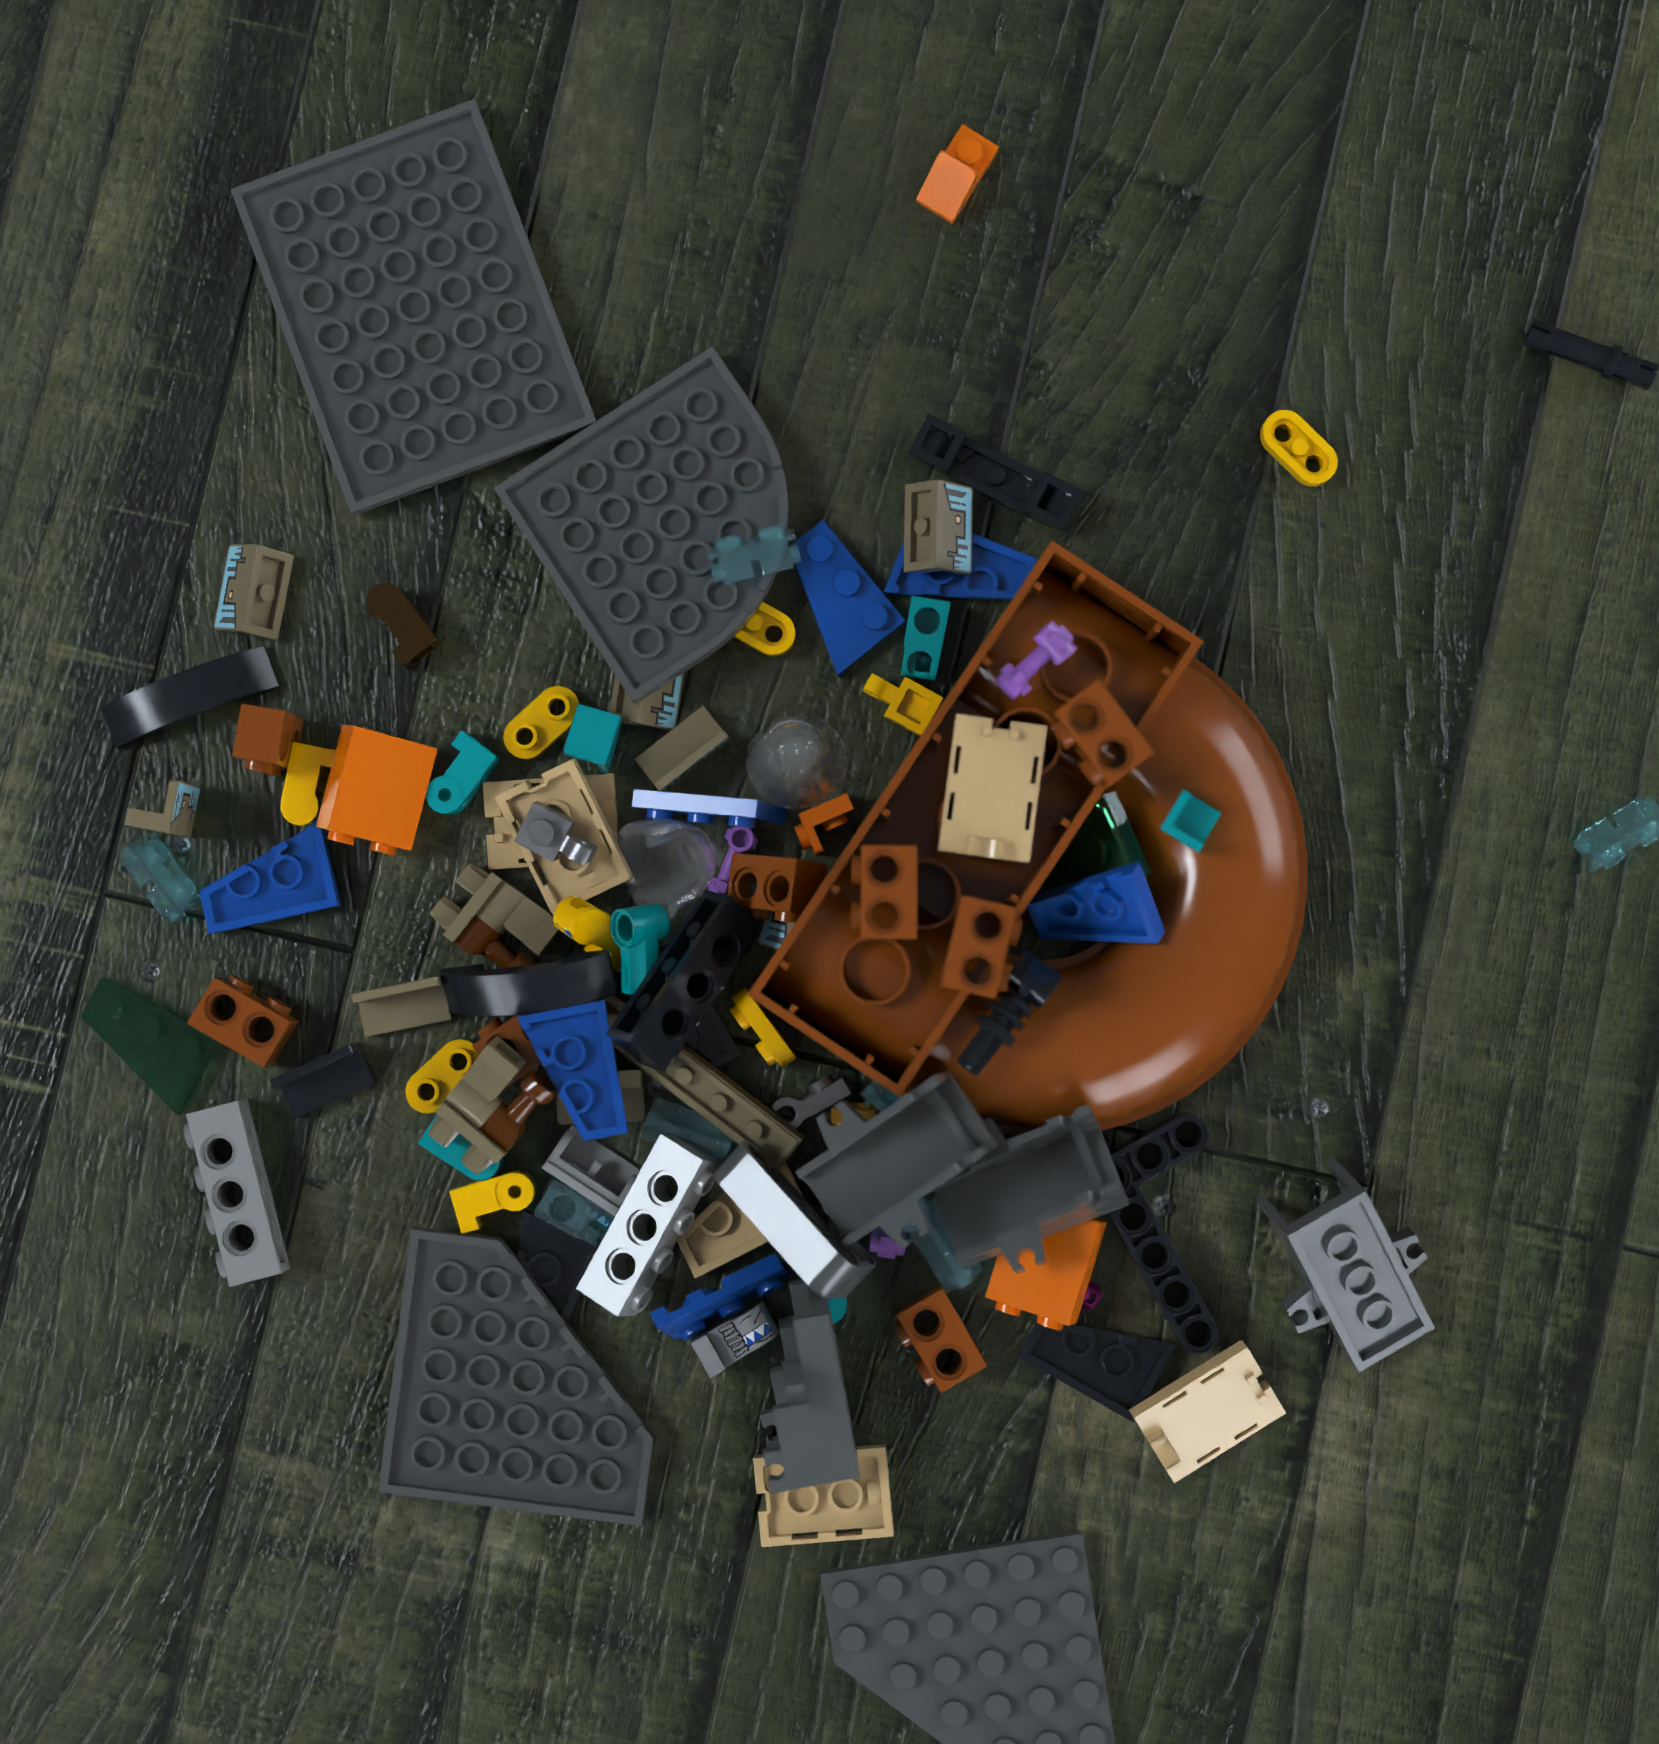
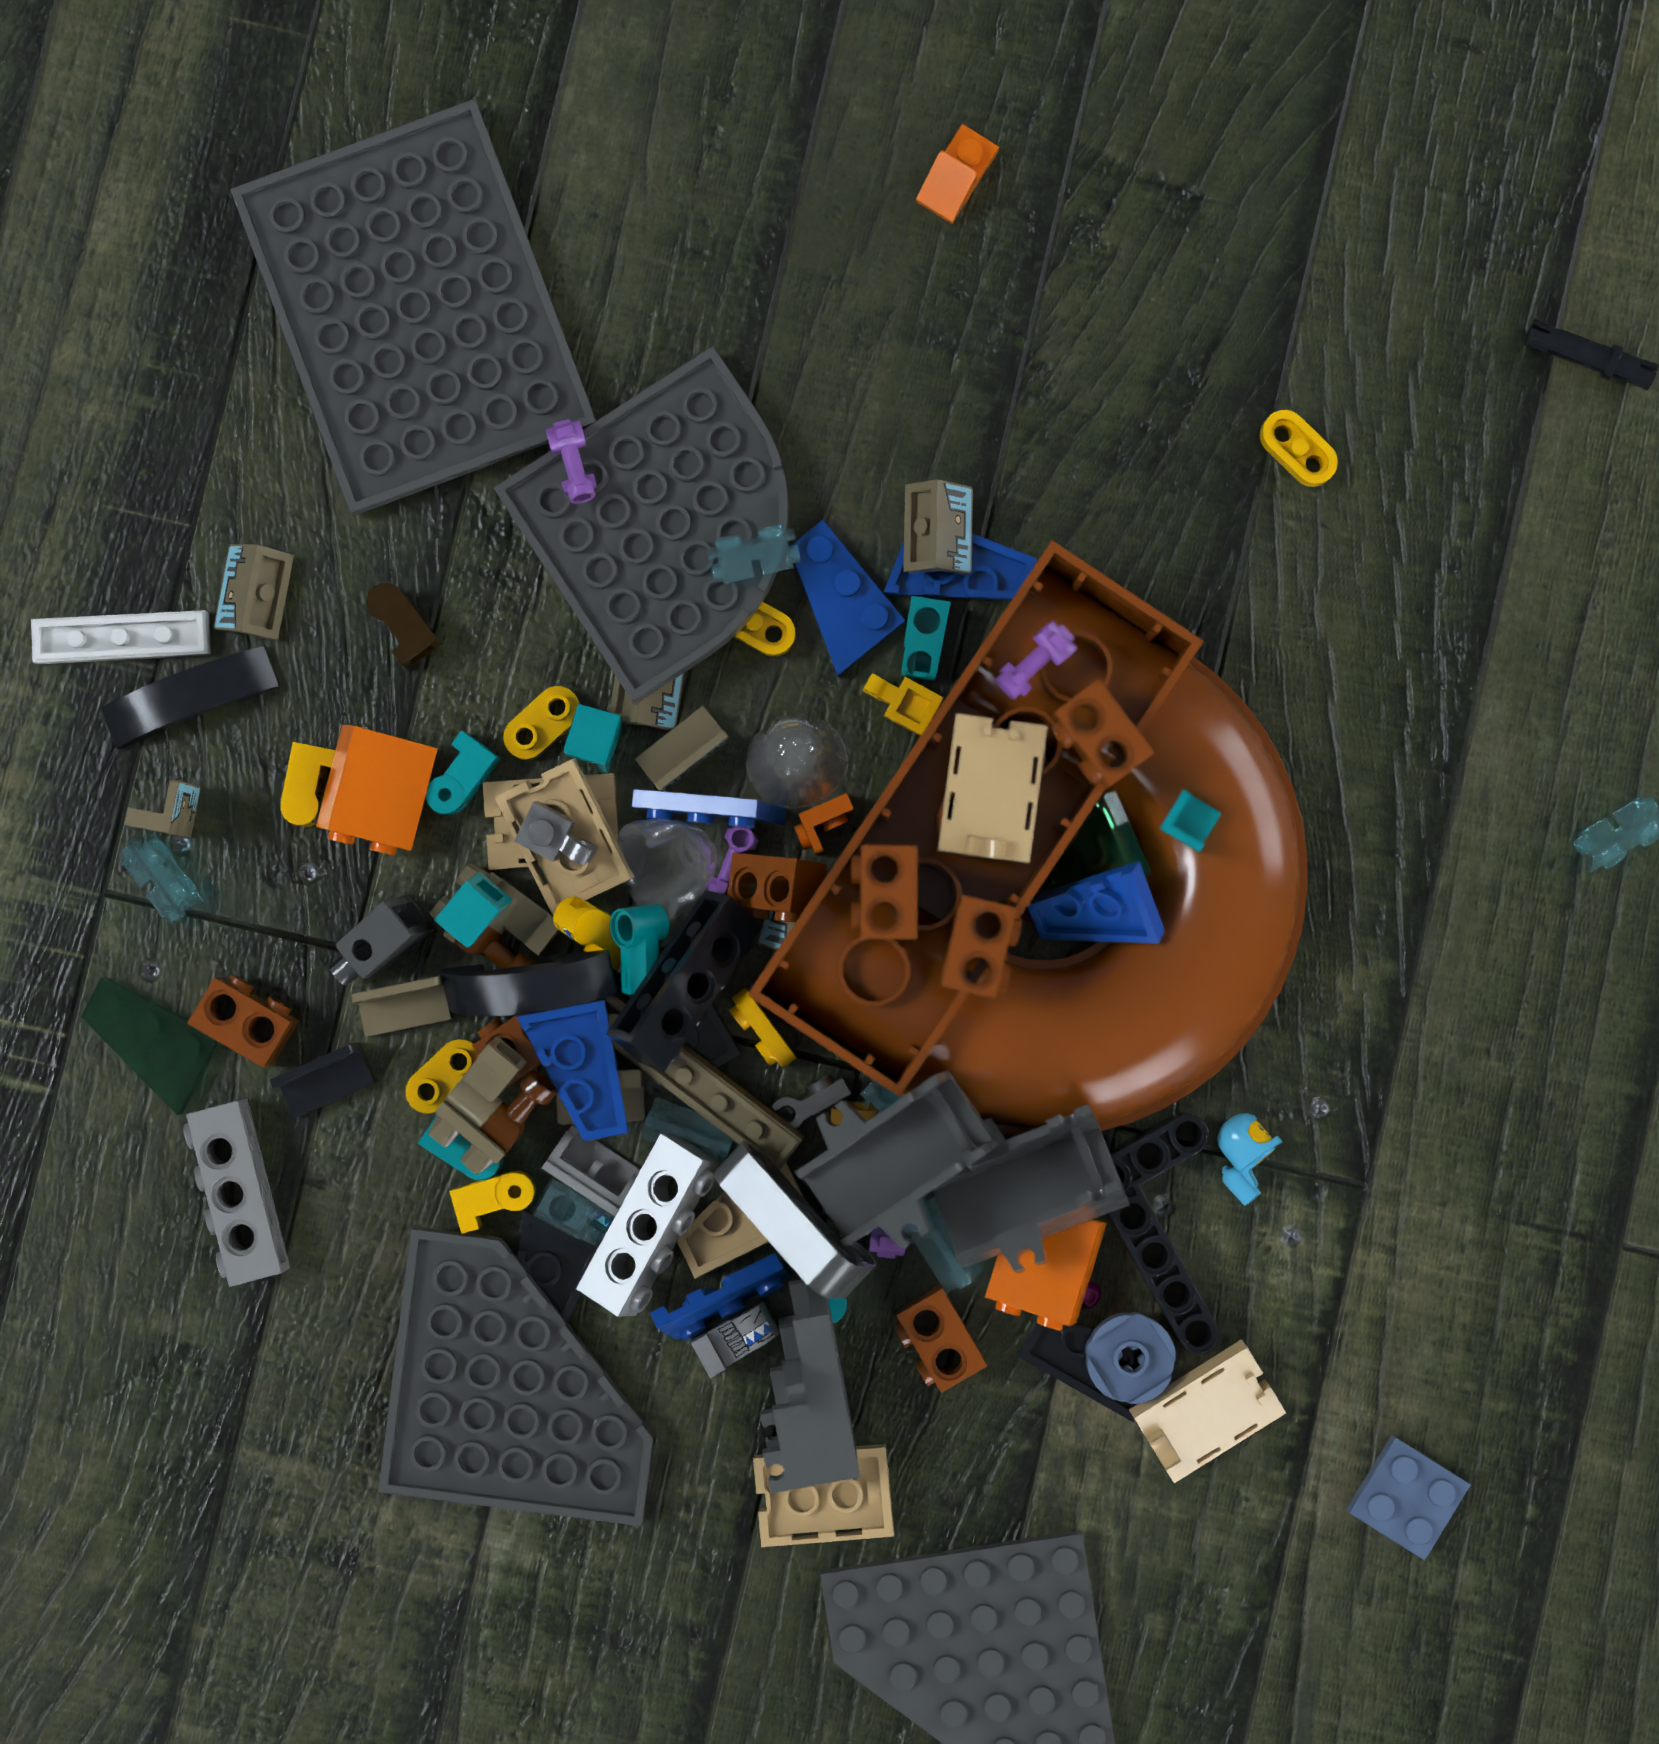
(120, 637): none -> white tile
(266, 738): dark orange brick -> none
(280, 884): blue wing -> none
(380, 939): none -> dark grey torso
(473, 909): none -> teal panel
(566, 438): none -> medium lavender bar
(994, 474): black slope -> none
(1029, 984): black piece -> none
(1155, 1362): none -> sand blue plate
(1245, 1146): none -> medium azure piece
(1352, 1274): piece -> none
(1408, 1497): none -> sand blue plate

